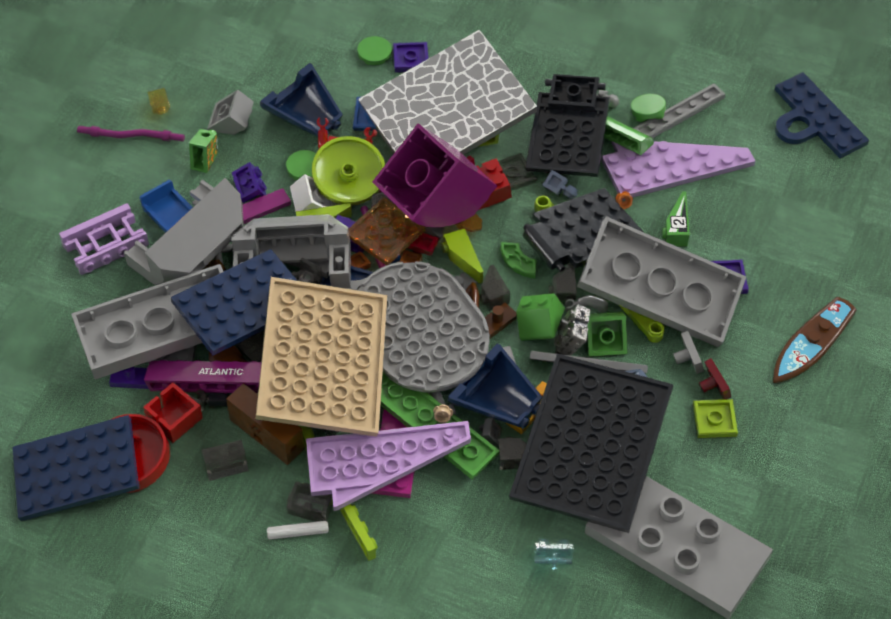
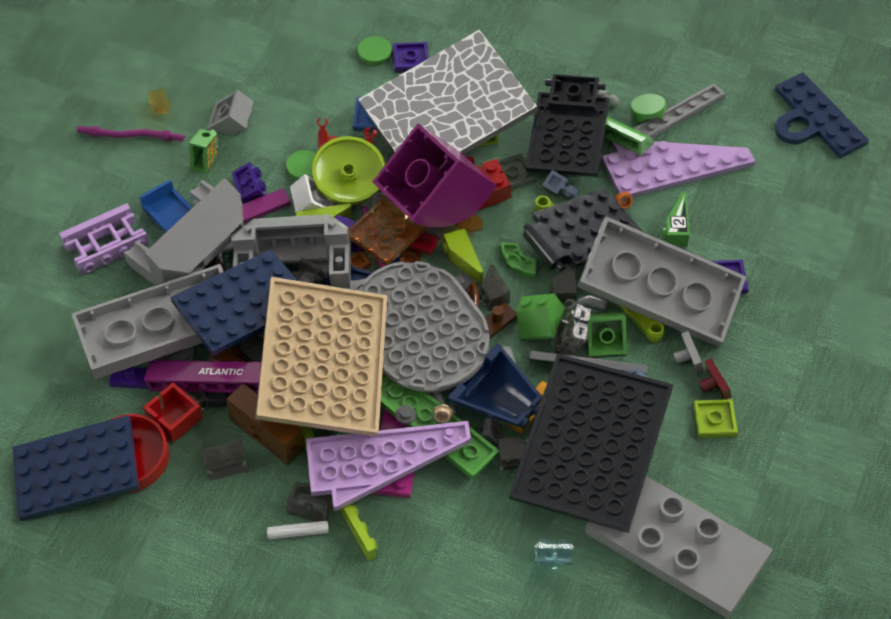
(304, 103): dark blue cone -> none
(405, 415): none -> dark grey plate
(813, 339): piece -> none

